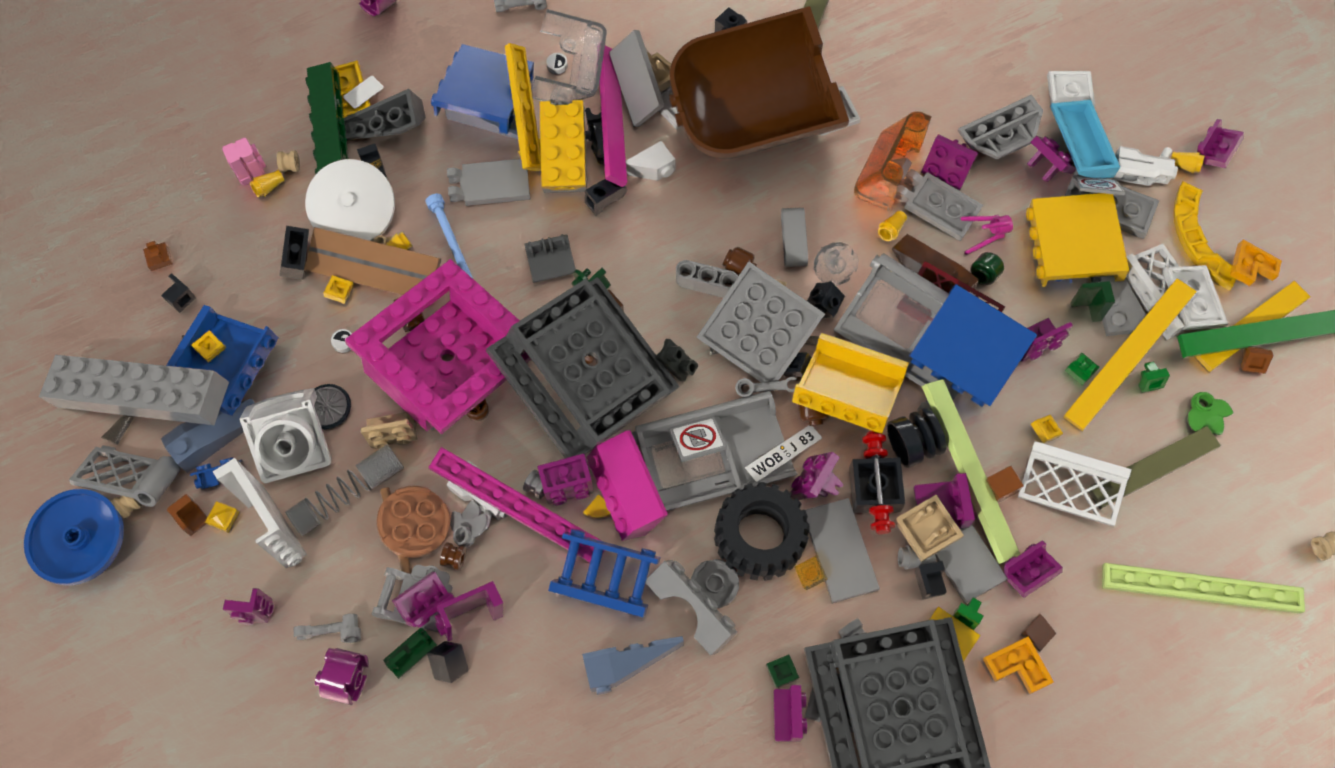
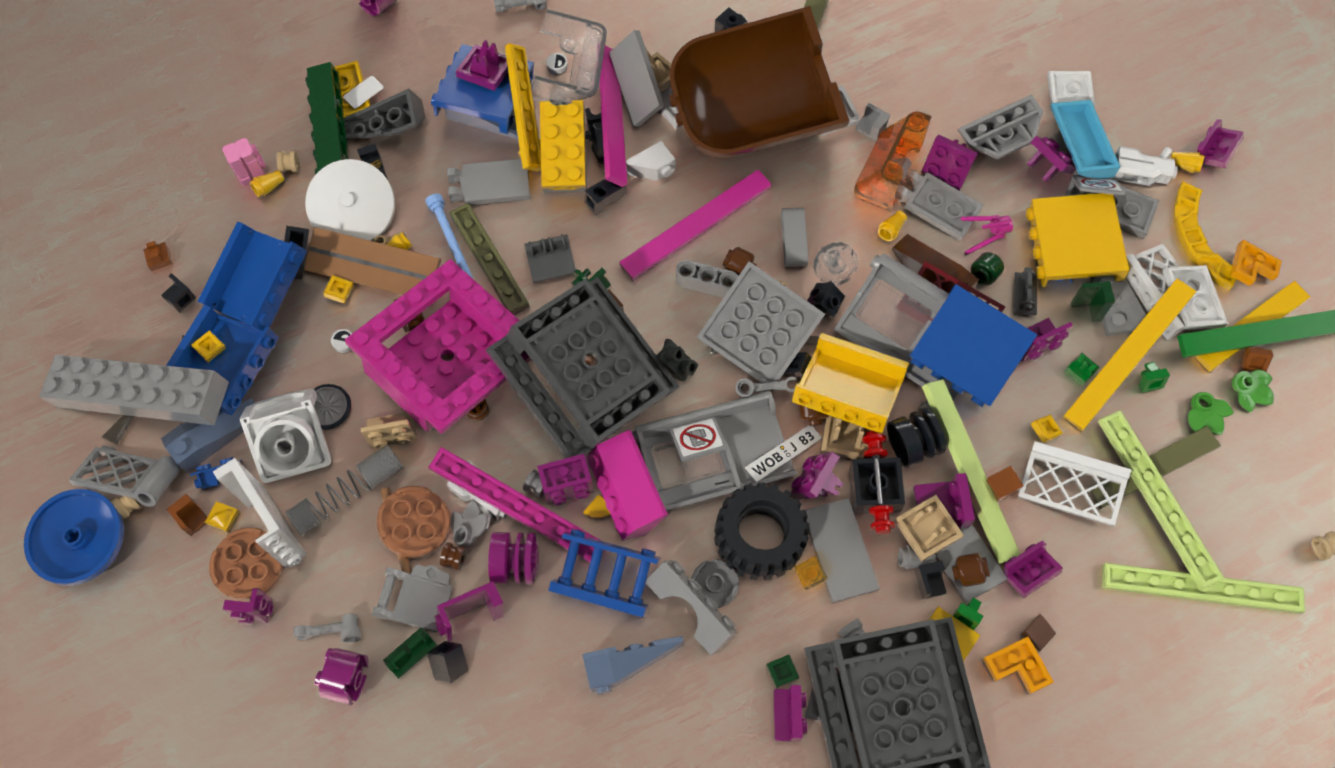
(243, 565): none -> nougat tile
(252, 276): none -> blue panel
(421, 600): magenta bracket -> none
(483, 66): none -> magenta plate
(489, 259): none -> olive tile
(513, 558): none -> magenta wheel
(695, 225): none -> dark pink tile
(843, 439): none -> tan plate
(873, 122): none -> light grey panel
(971, 569): none -> reddish brown head
(1025, 292): none -> dark grey hinge
(1161, 500): none -> yellowish green tile
(1255, 390): none -> bright green plate

